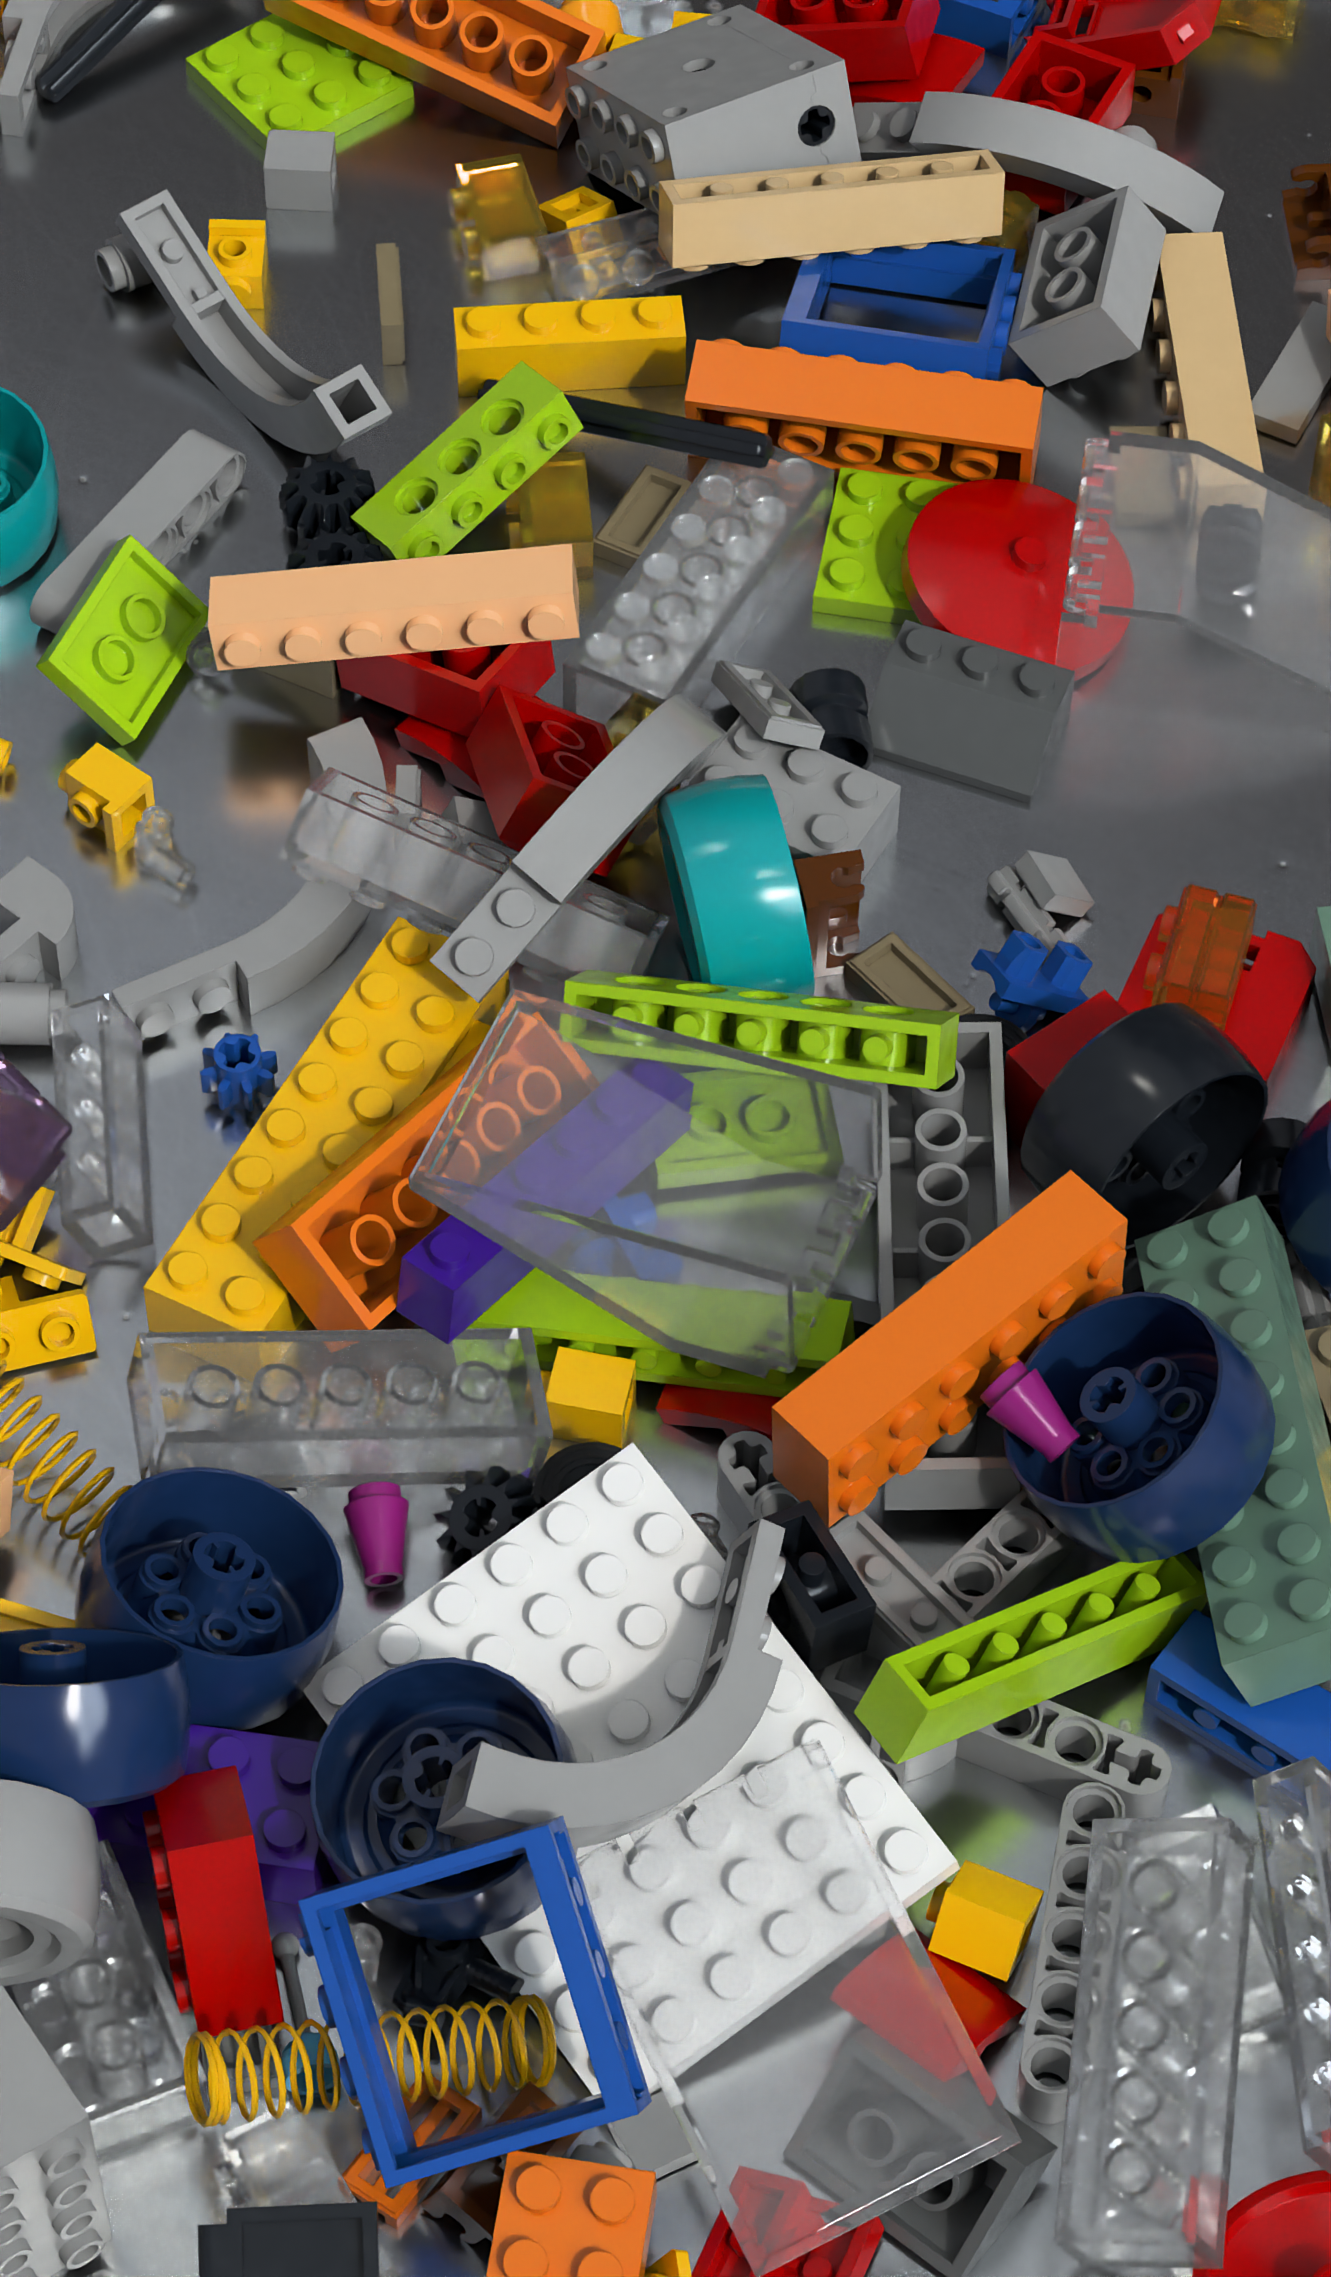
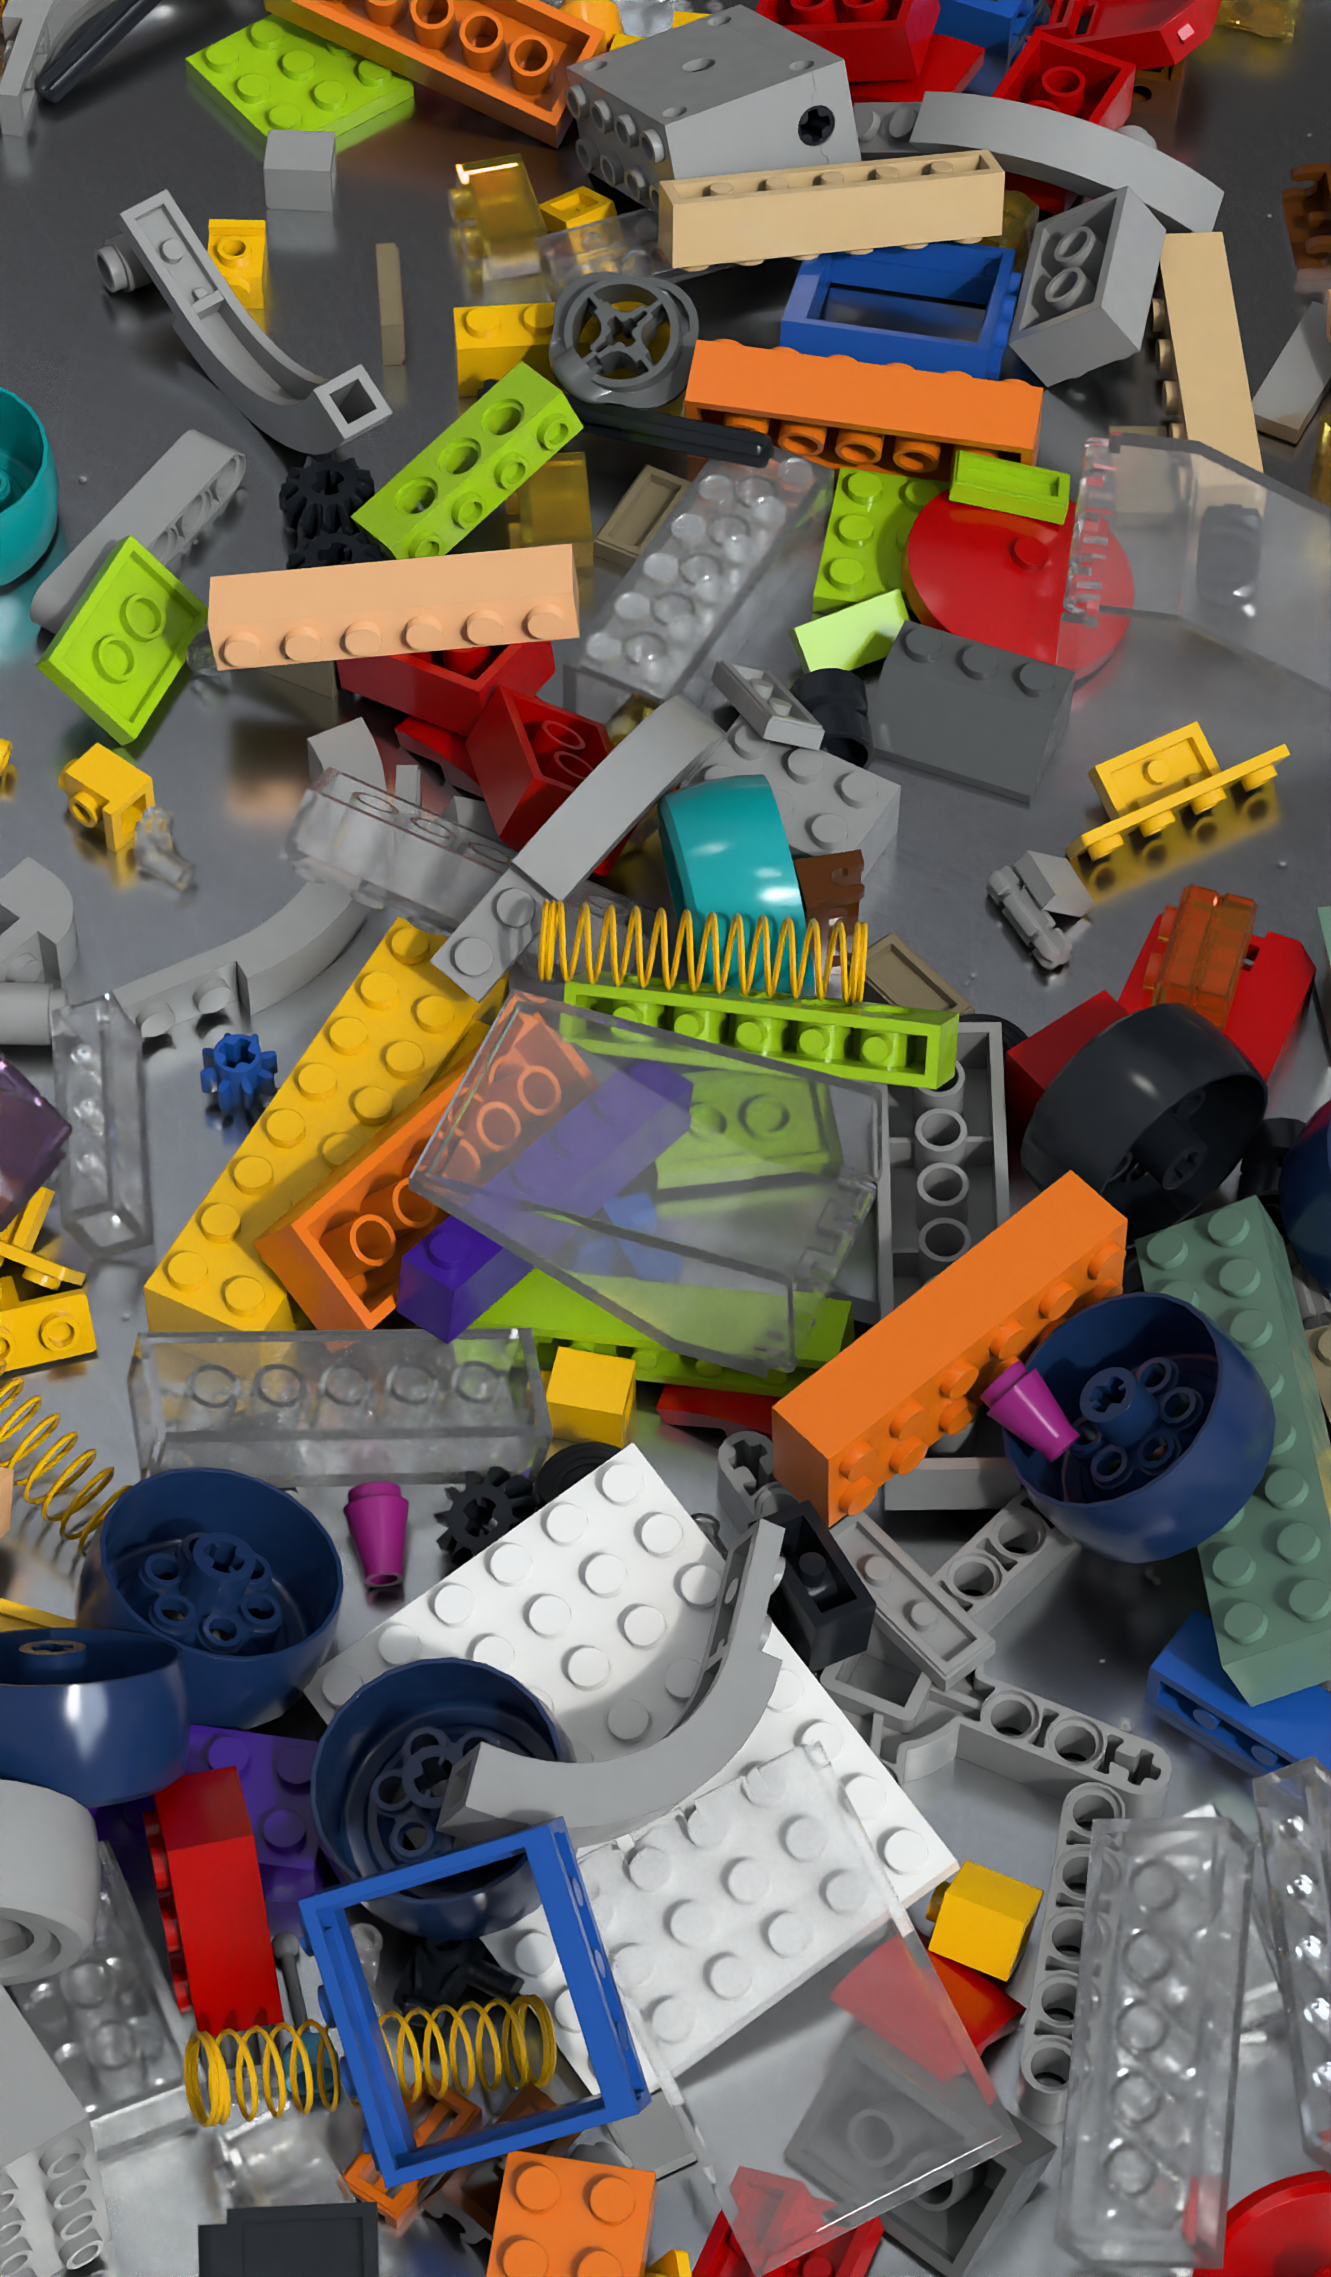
(554, 913): none -> yellow piece
(593, 296): none -> dark grey piece
(851, 634): none -> tile
(1009, 487): none -> lime tile
(1027, 985): blue hips -> none
(1028, 1653): lime brick -> none
(1161, 778): none -> yellow bracket

